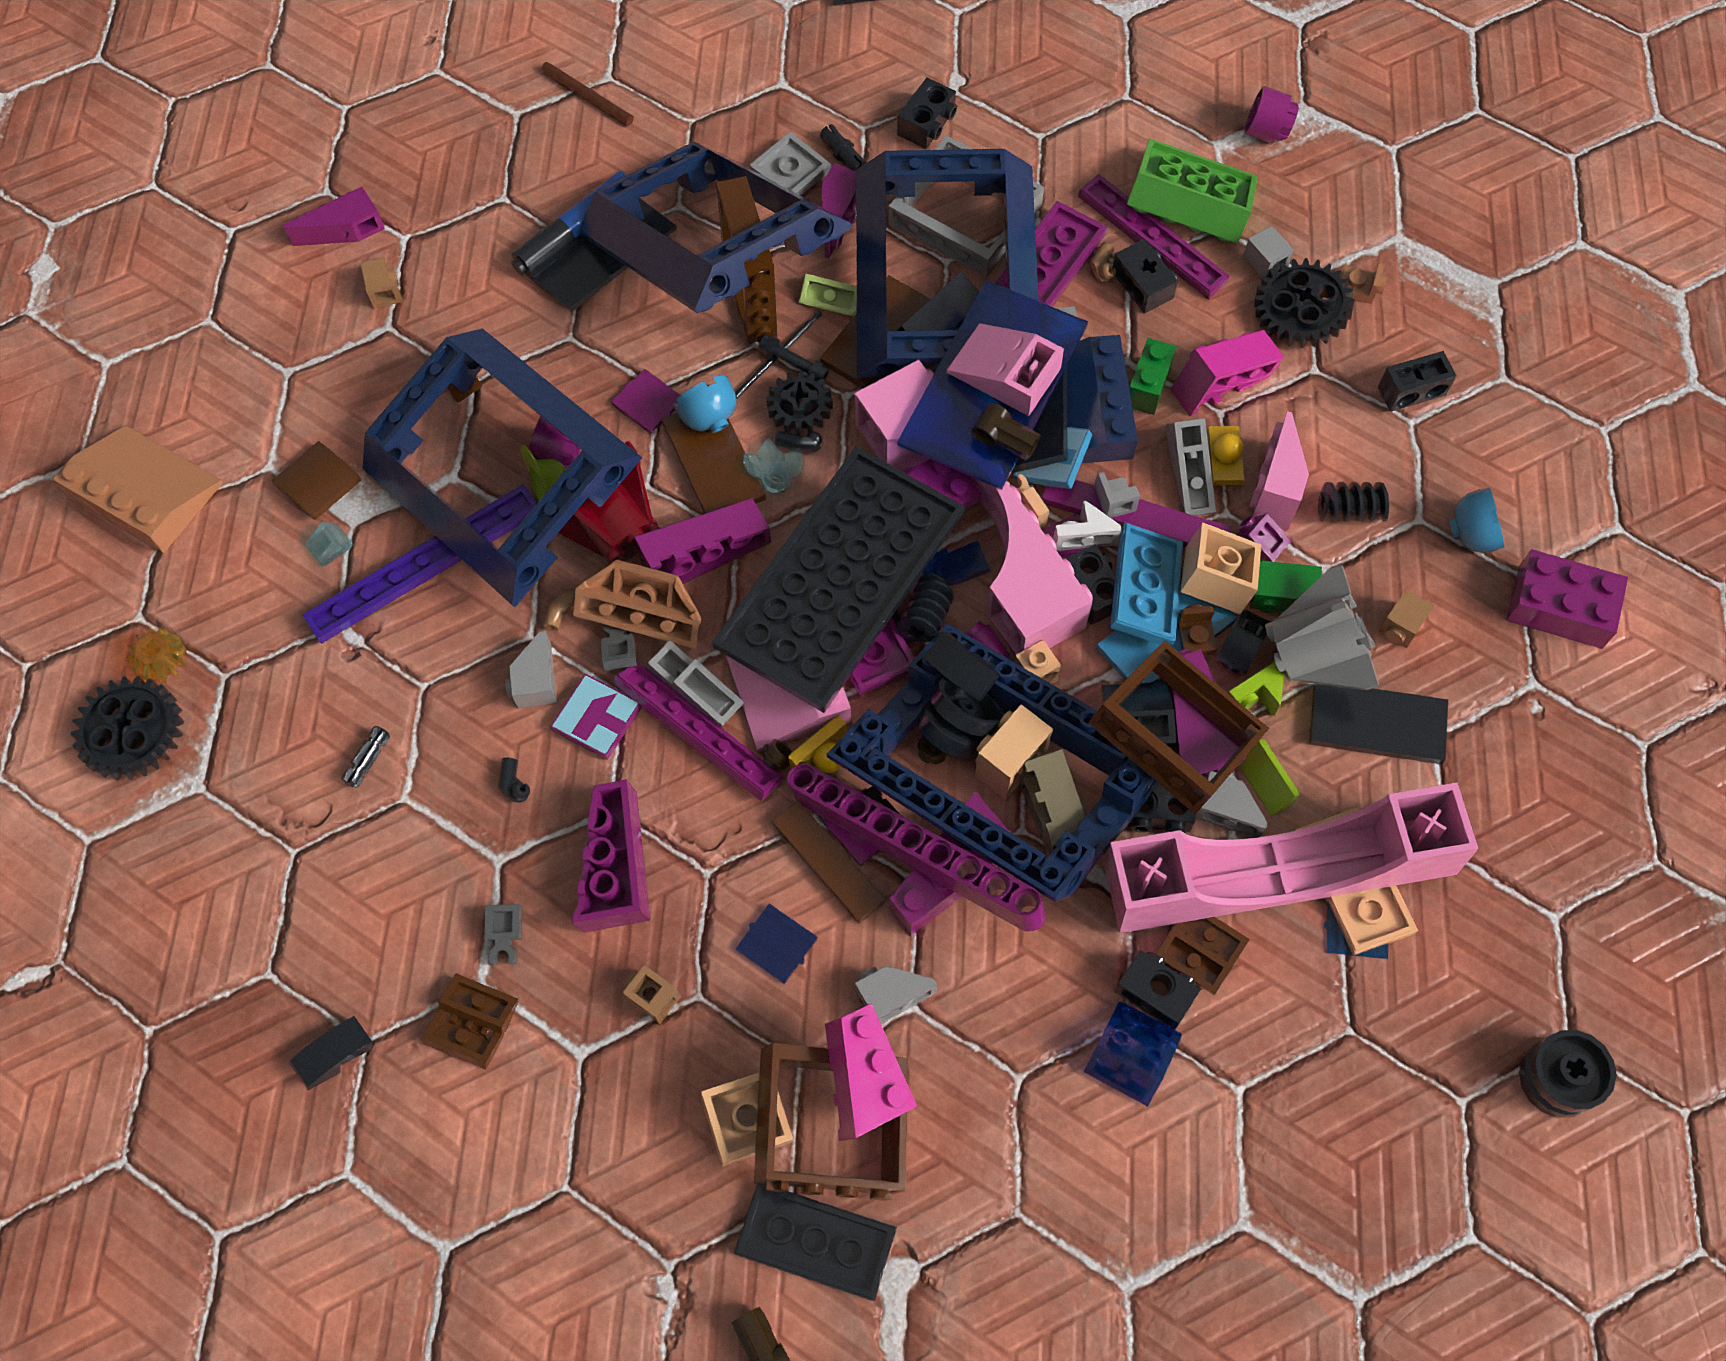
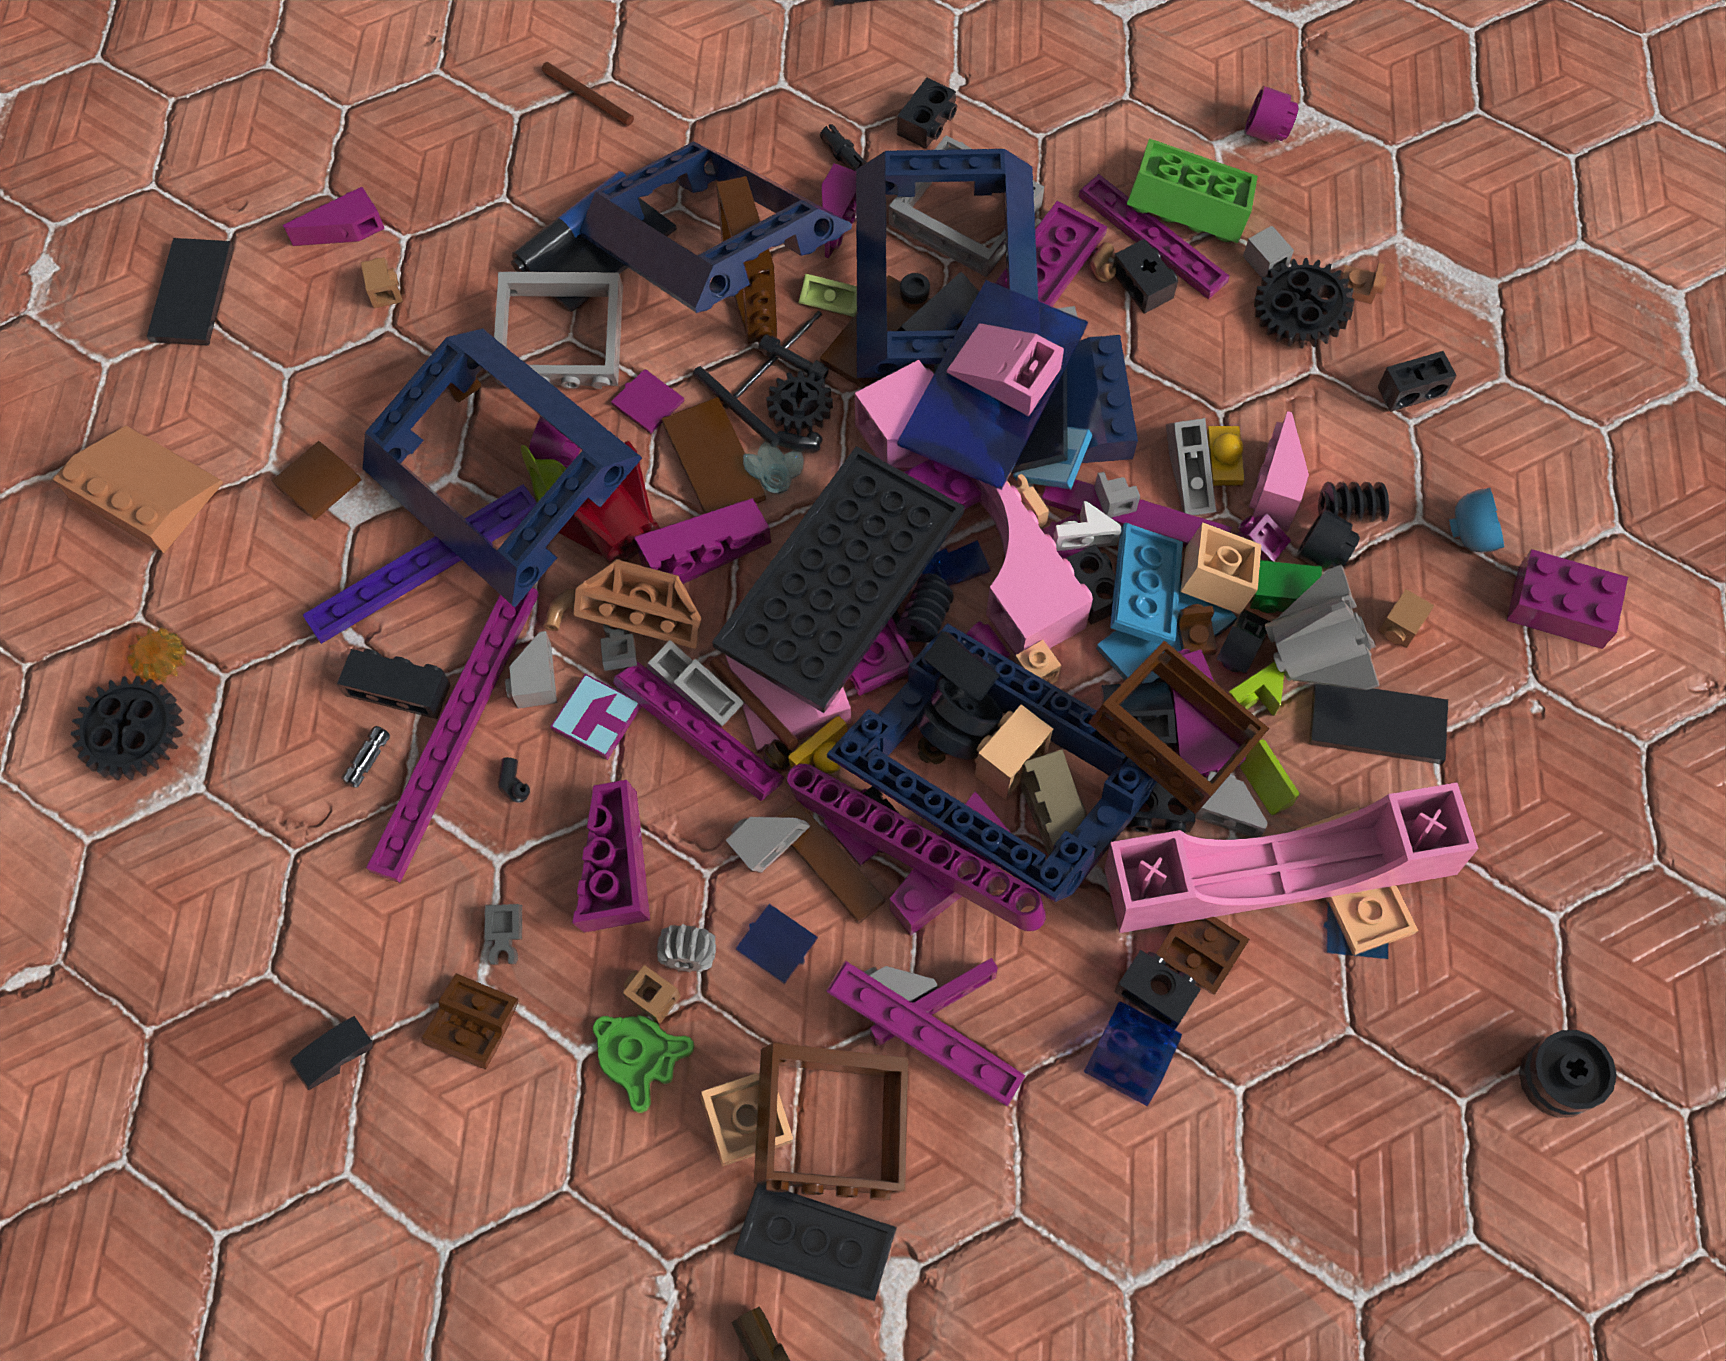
(190, 291): none -> black tile
(328, 543): clear light blue slope -> none
(394, 683): none -> black brick
(449, 738): none -> magenta plate
(567, 285): none -> light grey window
(636, 1053): none -> bright green tile
(686, 948): none -> light grey gear
(707, 405): dark azure cylinder -> none
(736, 406): none -> black bar
(754, 703): none -> copper bar
(764, 839): none -> light grey slope
(792, 164): light grey plate -> none
(865, 1073): dark pink wedge -> none
(915, 288): none -> black tile
(925, 1033): none -> magenta tile
(946, 995): none -> magenta tile
(999, 428): dark brown piece -> none
(1151, 375): green brick -> none
(1225, 366): dark pink wedge -> none
(1328, 541): none -> black piece

